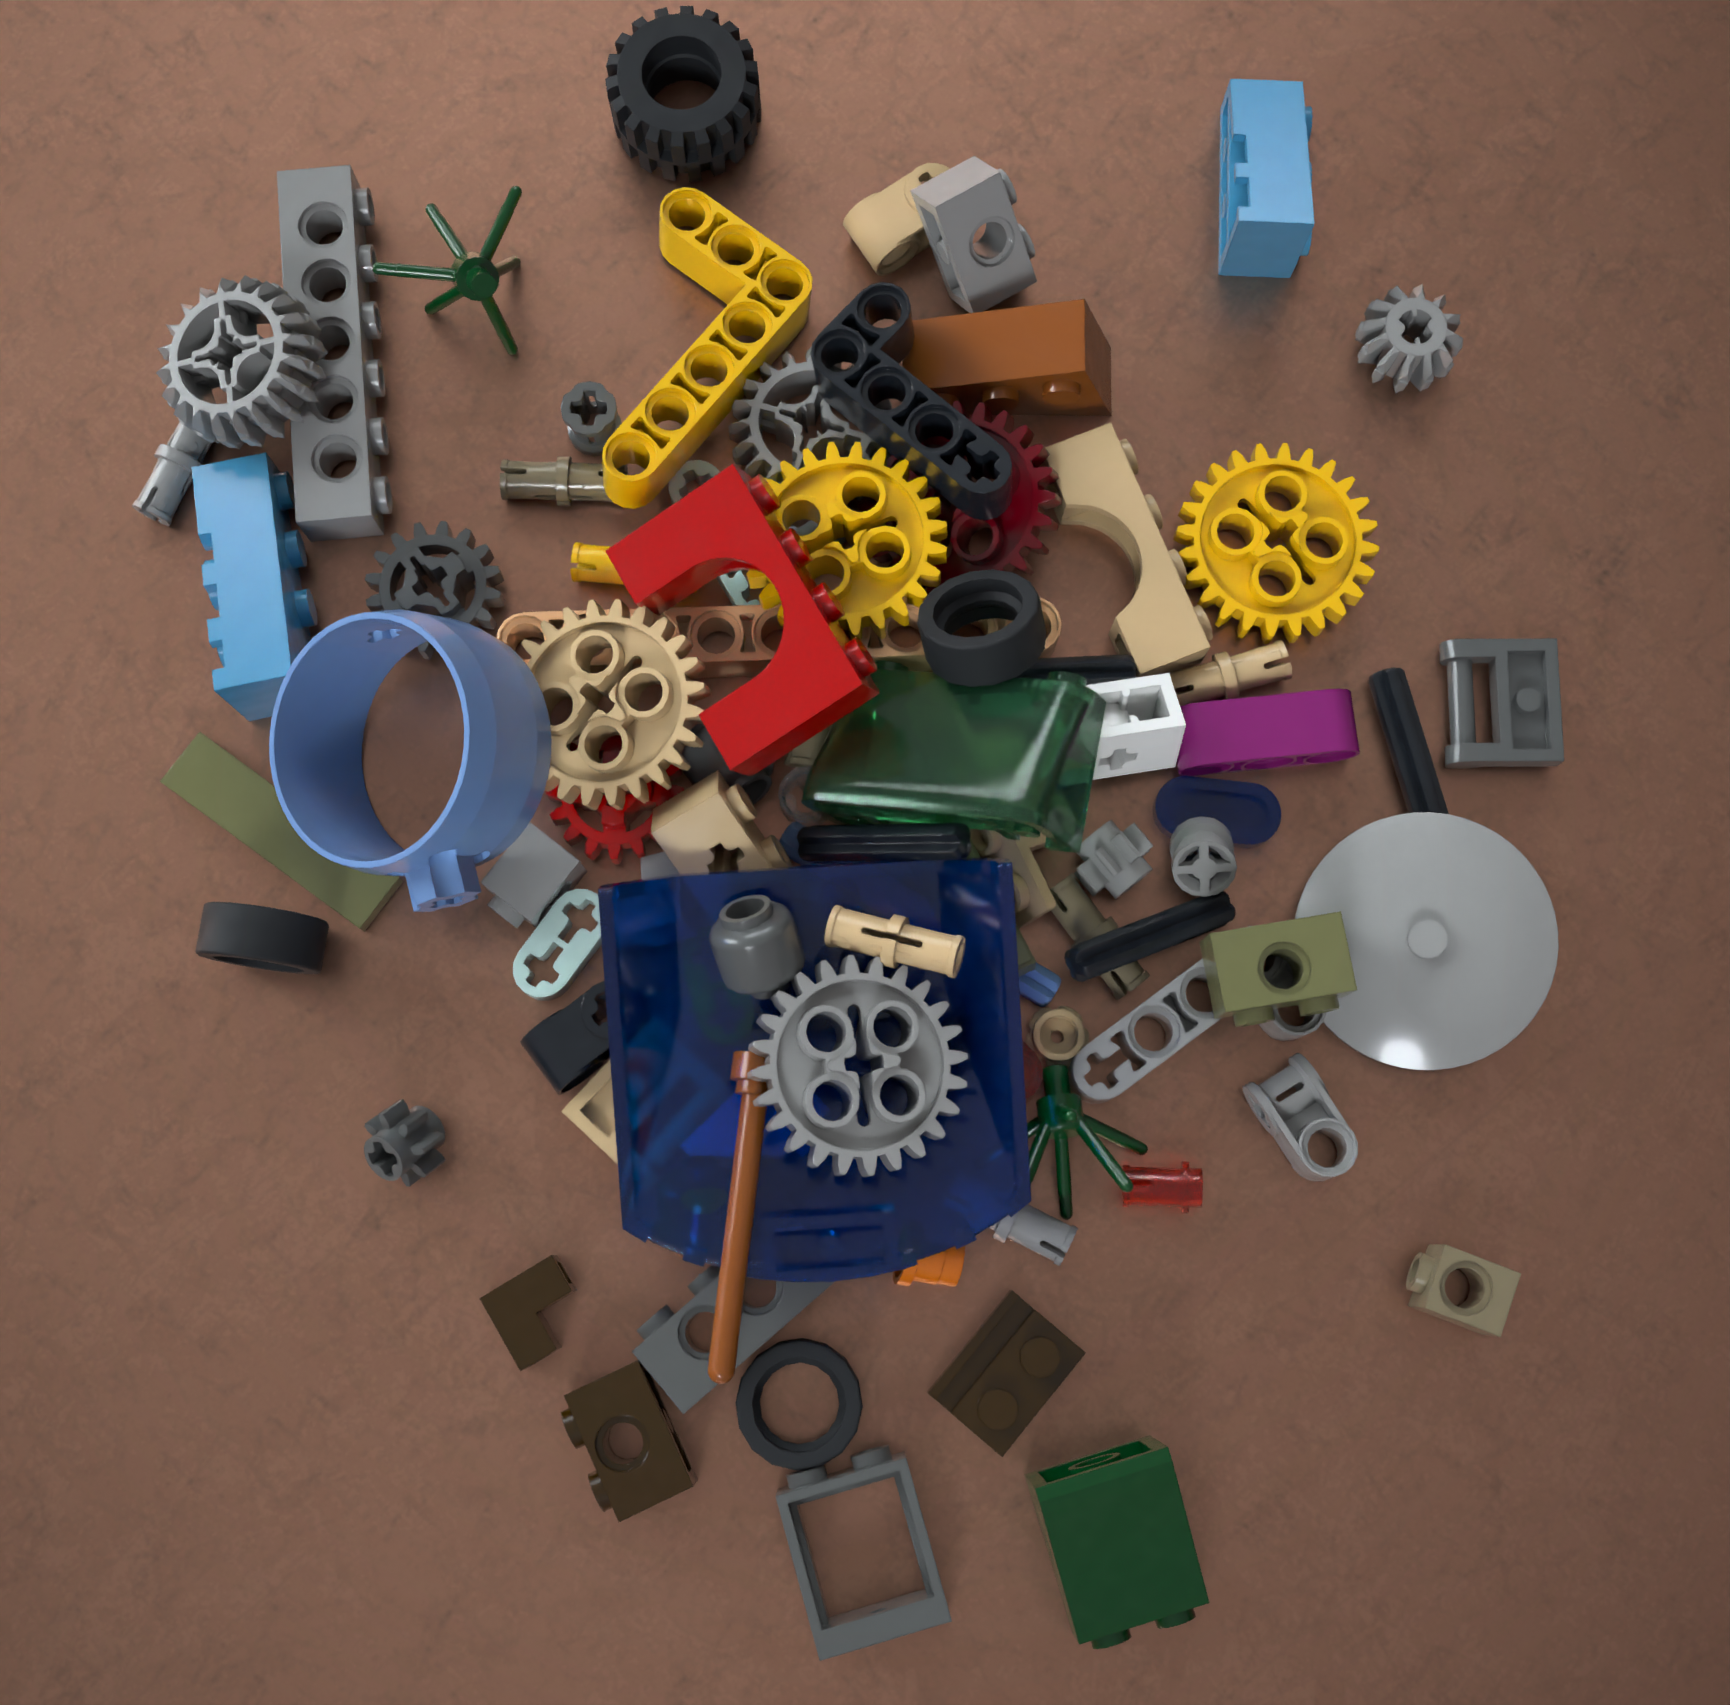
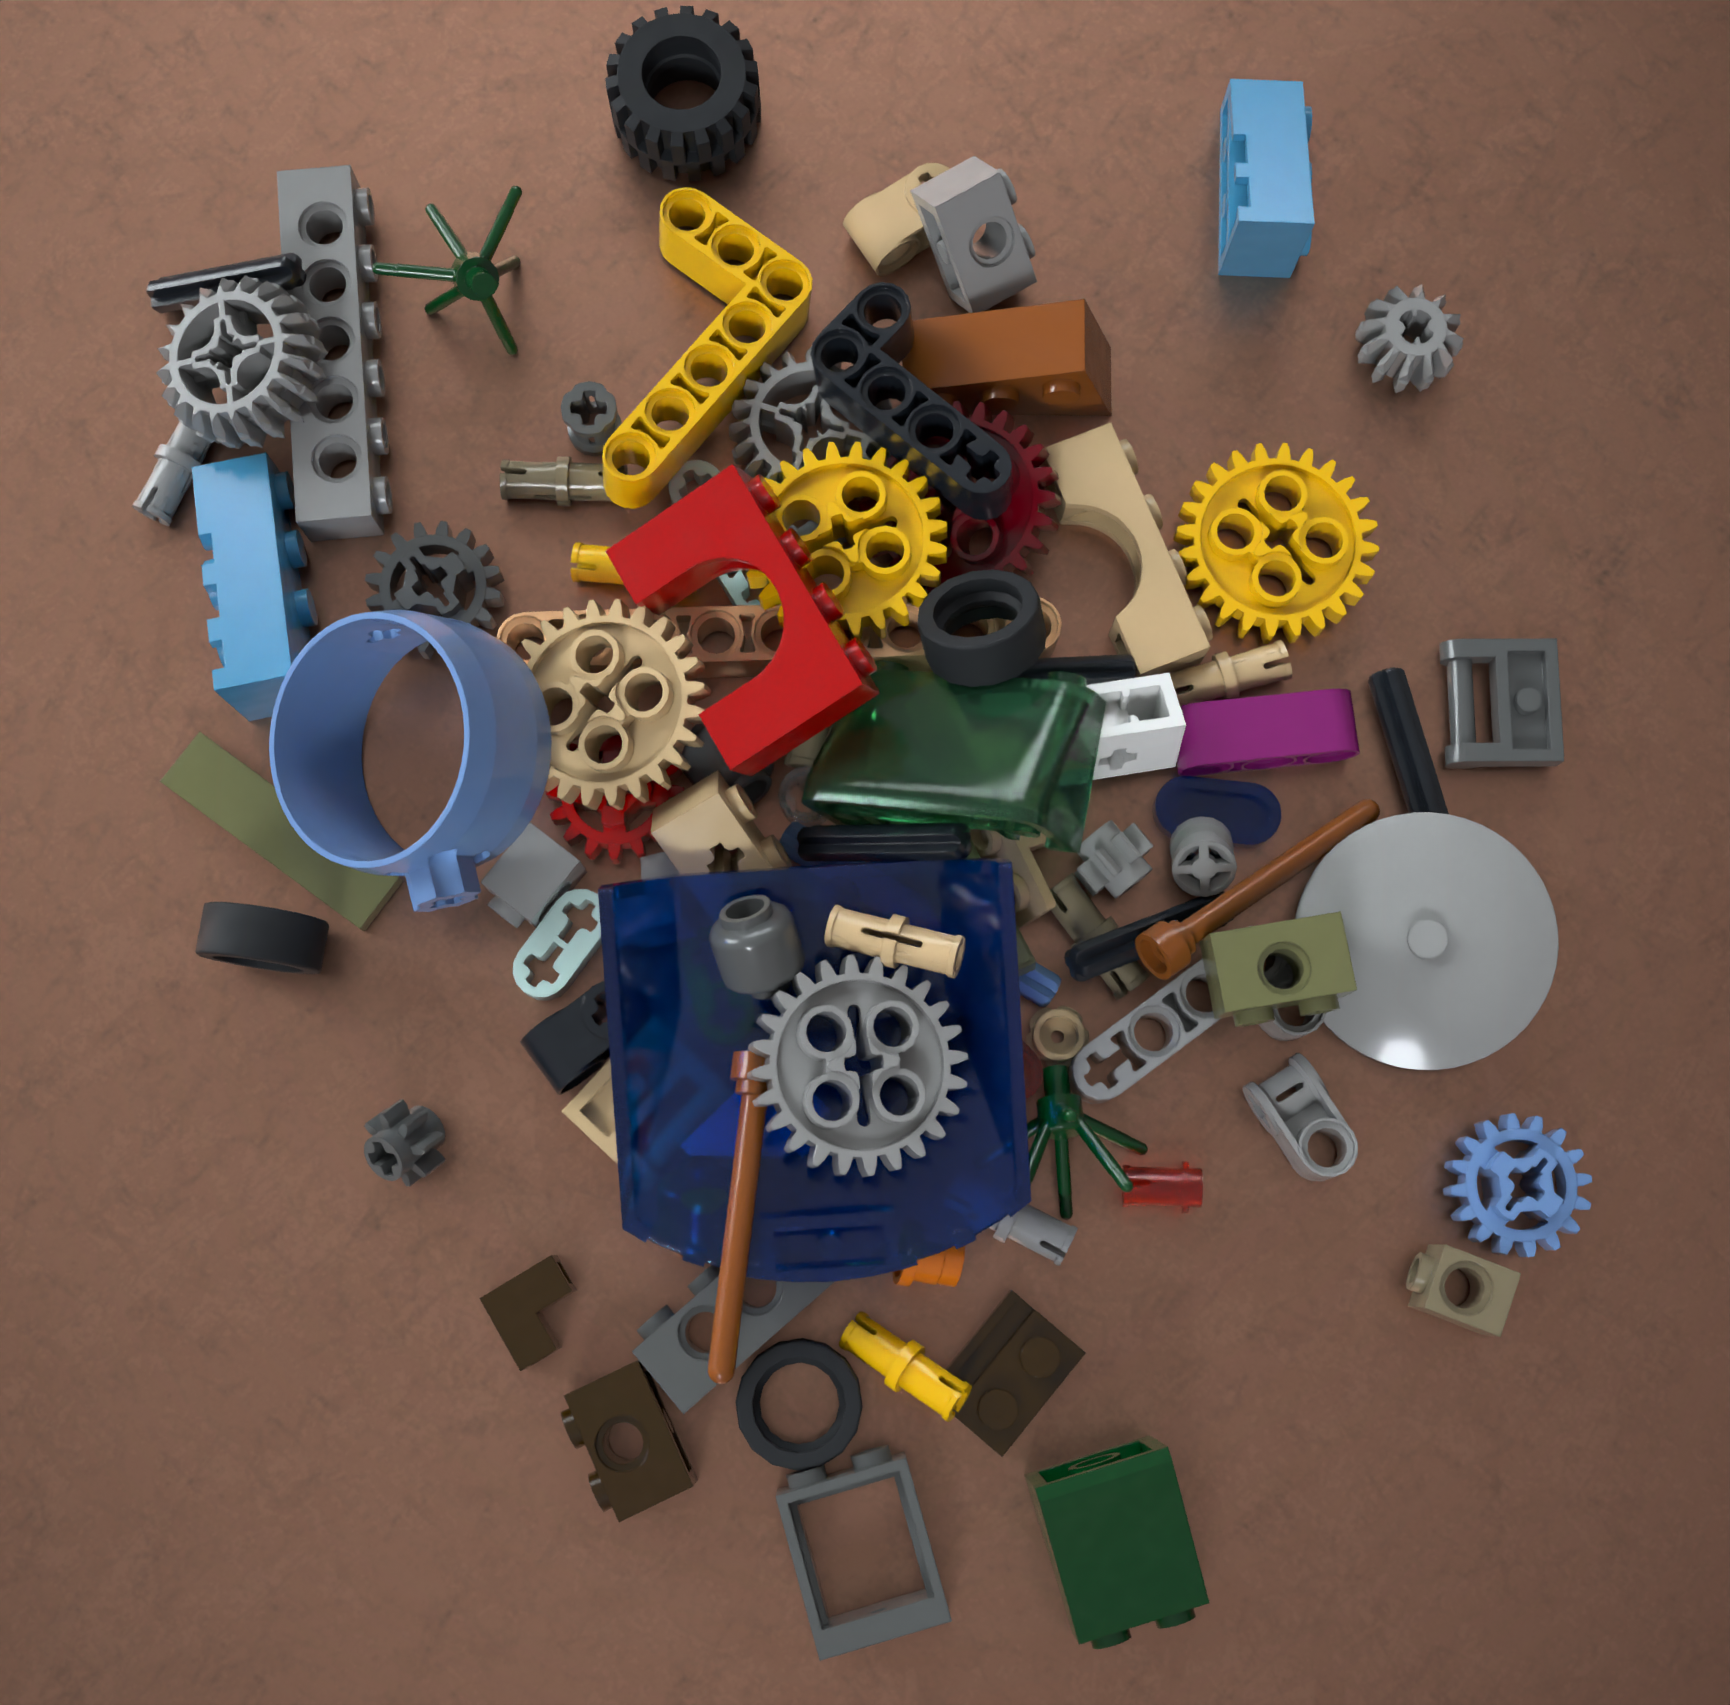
(185, 288): none -> black axle
(905, 1366): none -> yellow pin
(1169, 946): none -> dark orange piece
(1536, 1166): none -> medium blue gear

